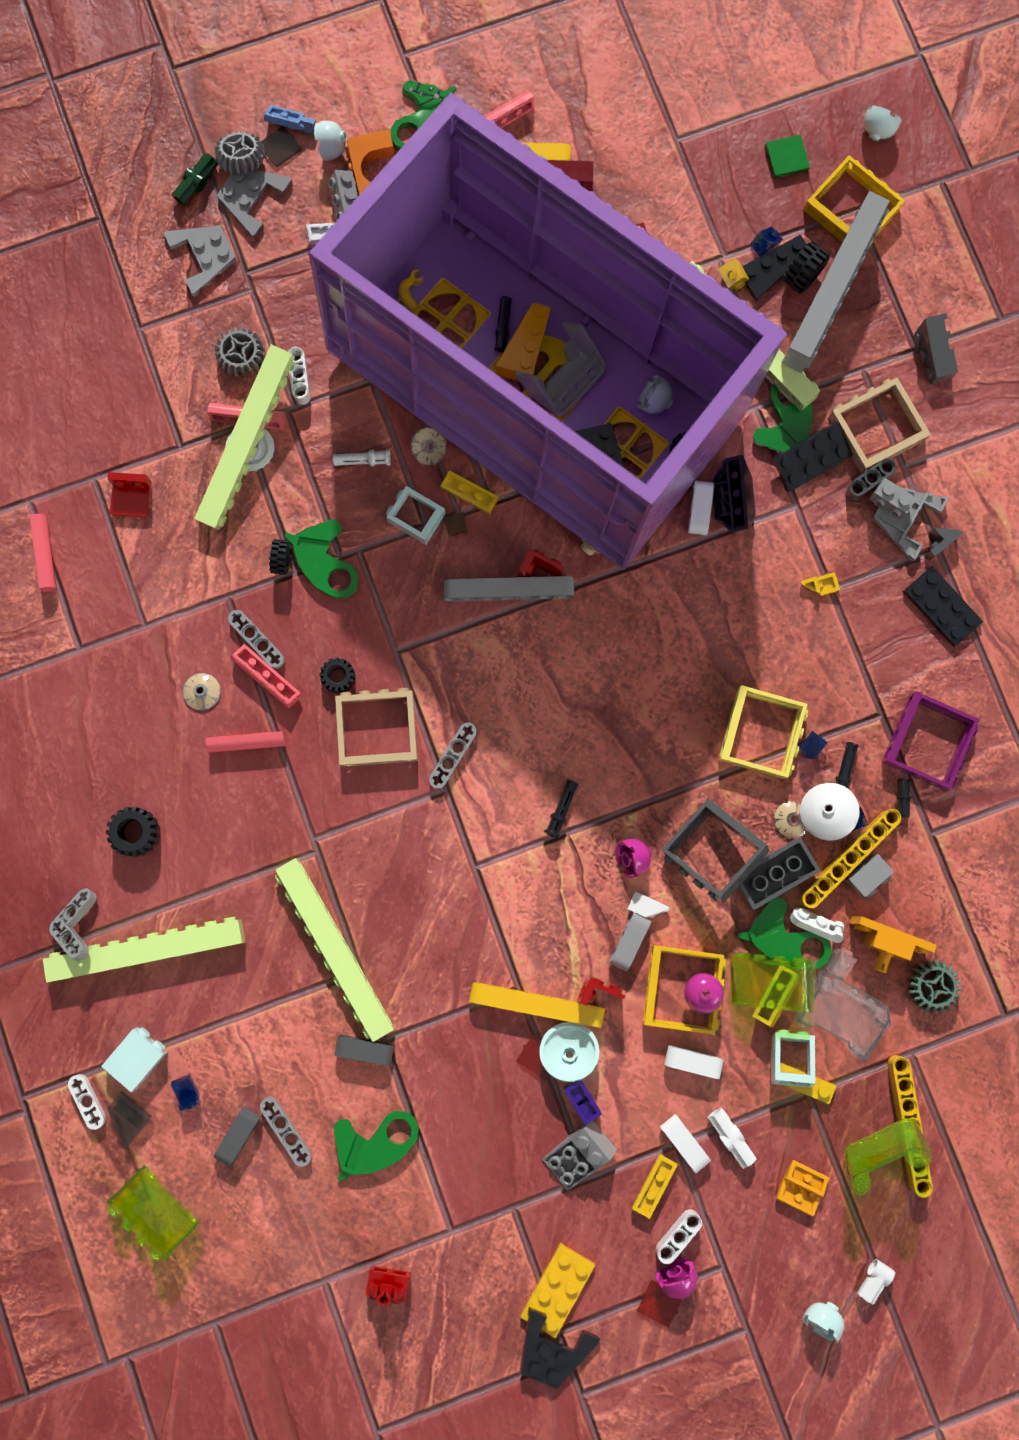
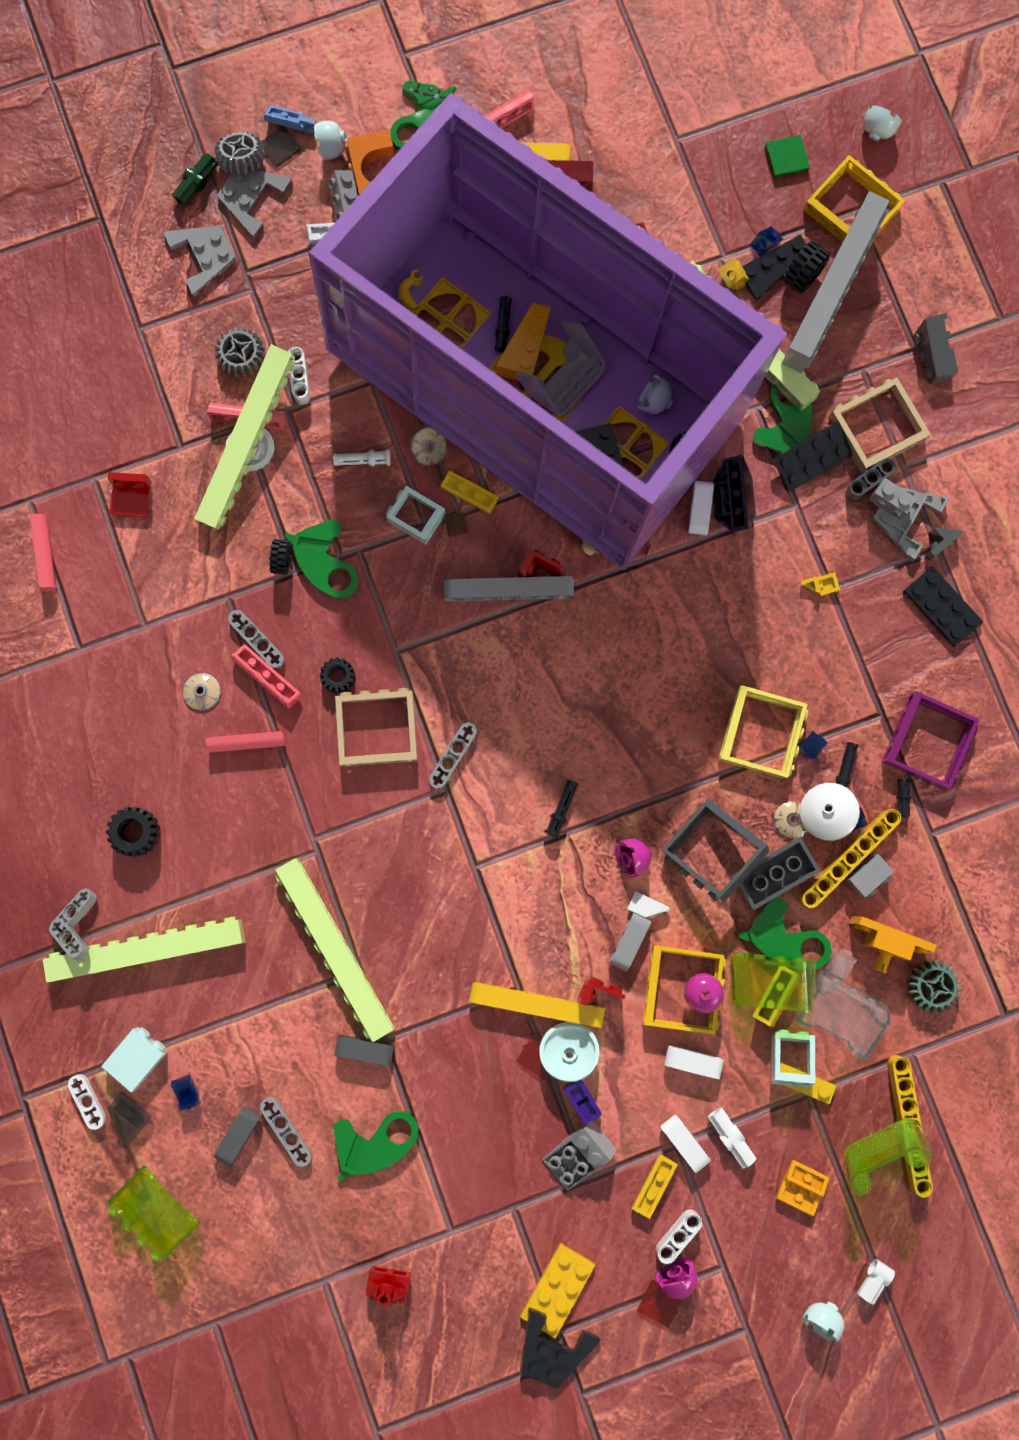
(818, 925): white plate -> none

